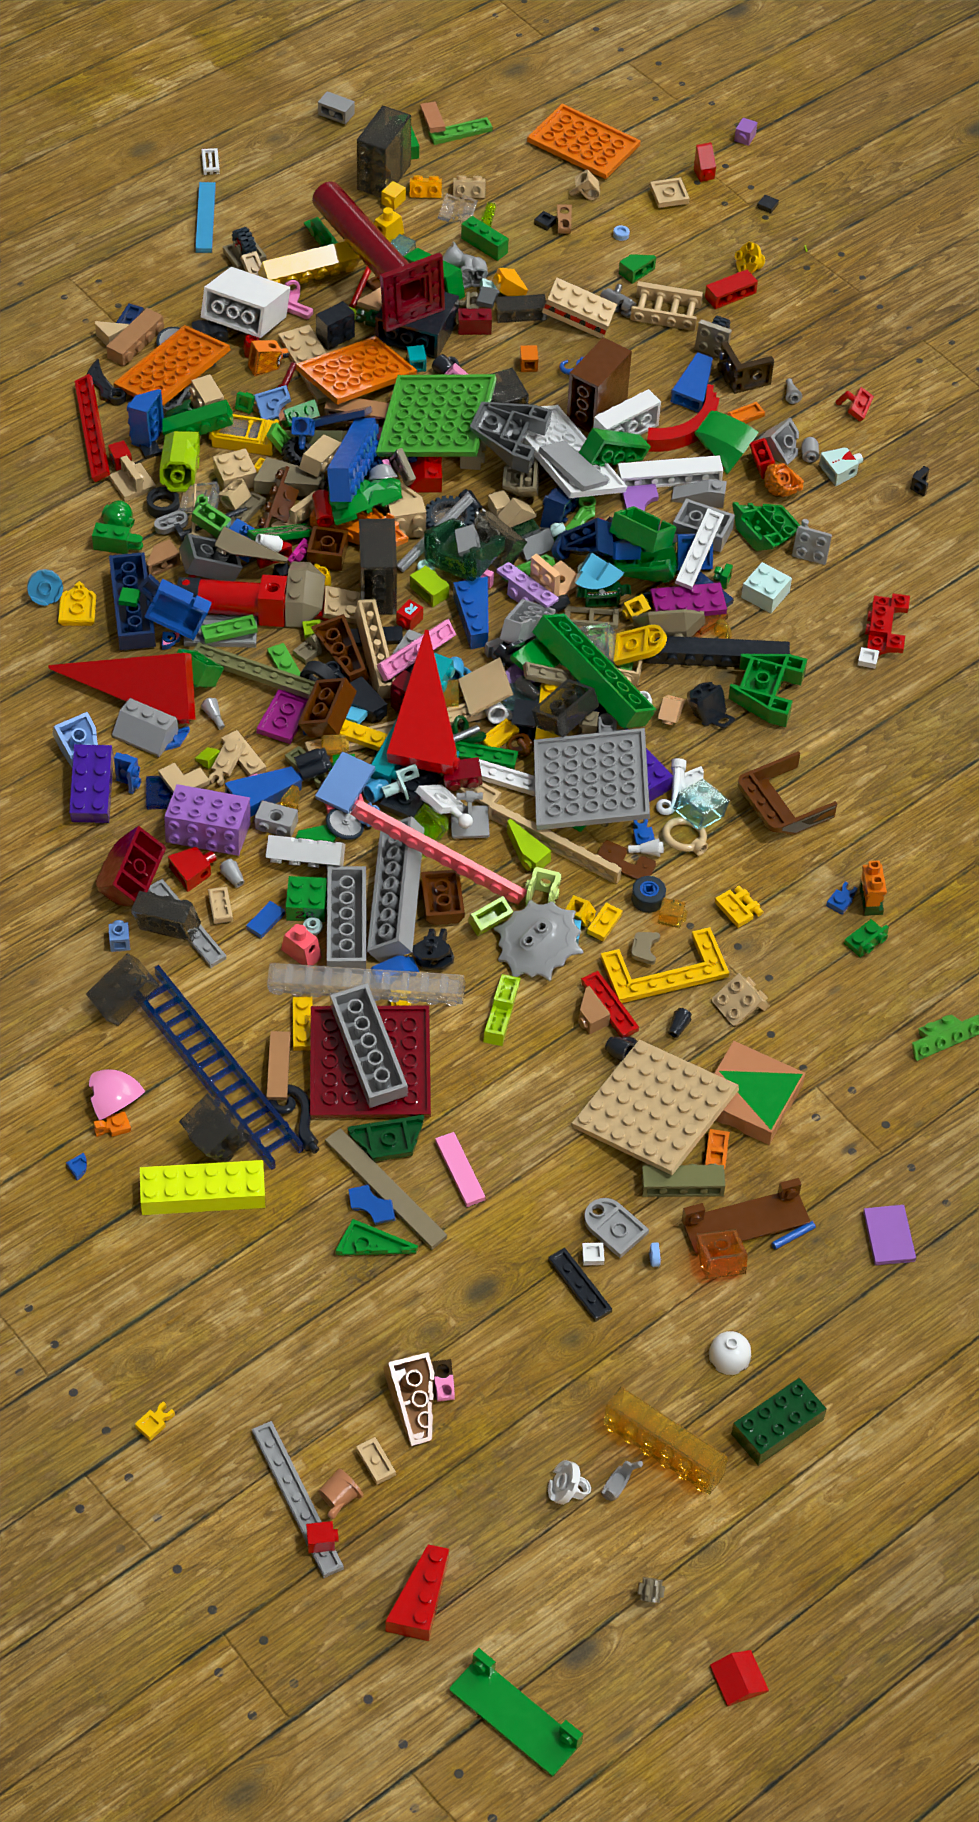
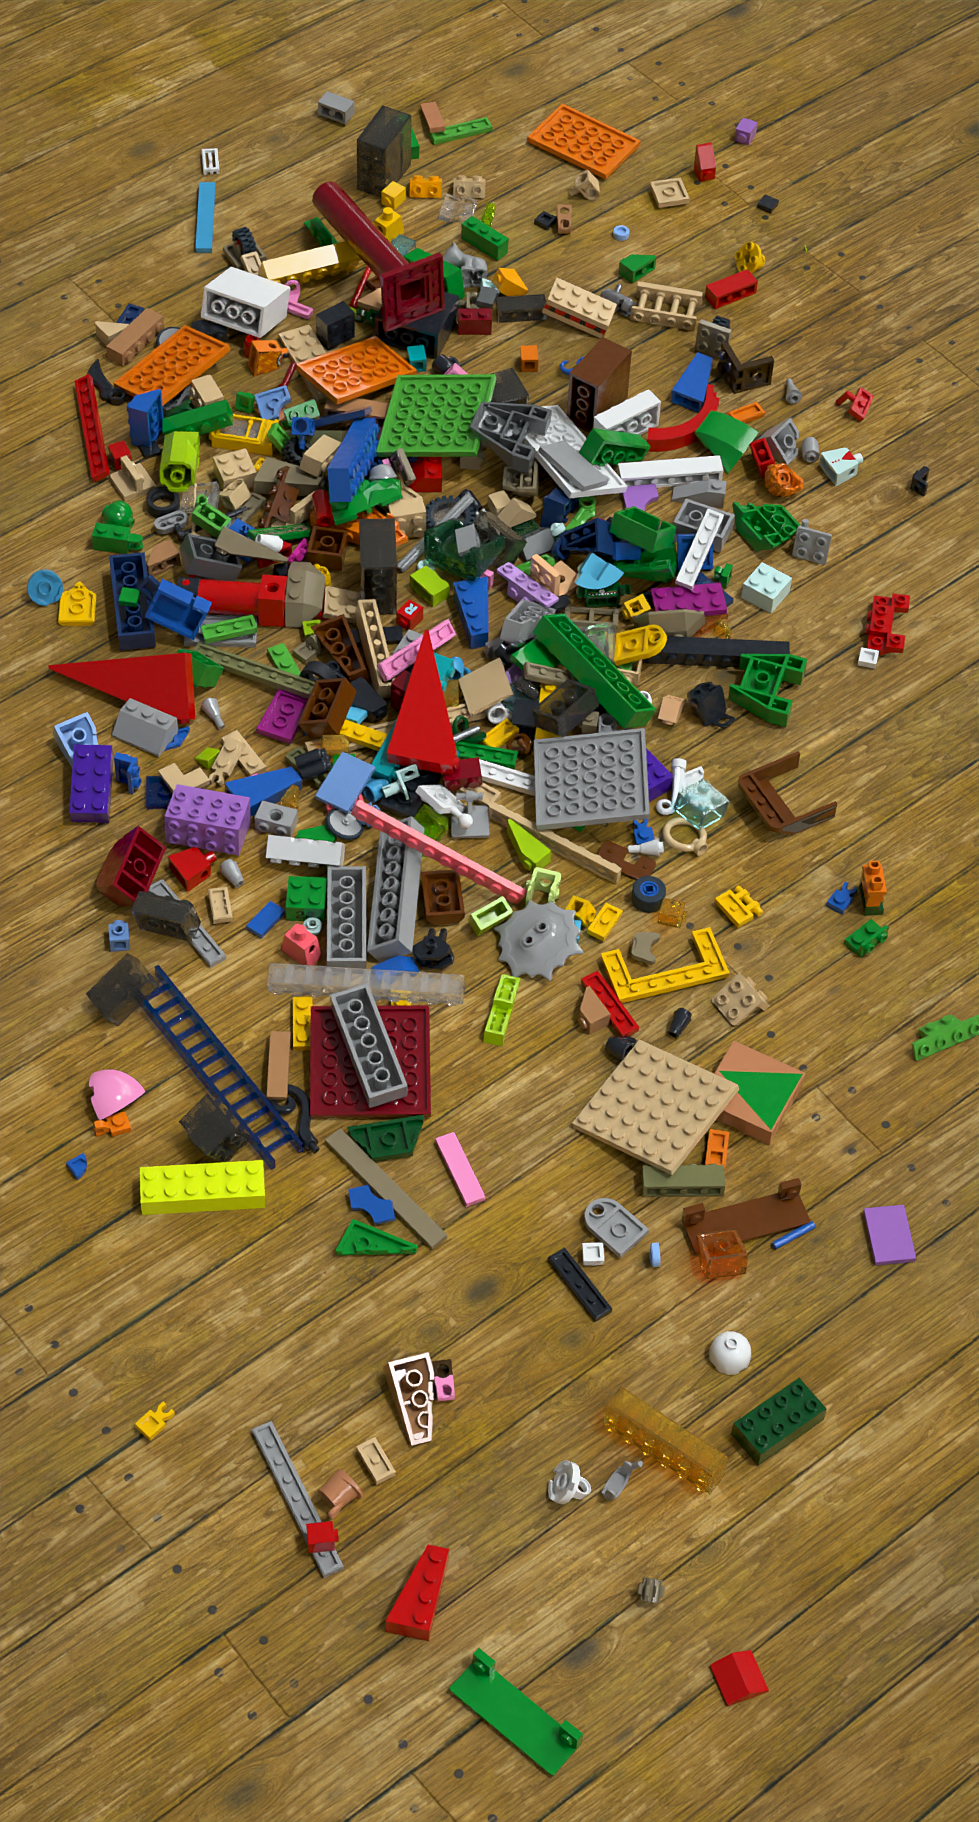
(170, 639): blue tile -> none

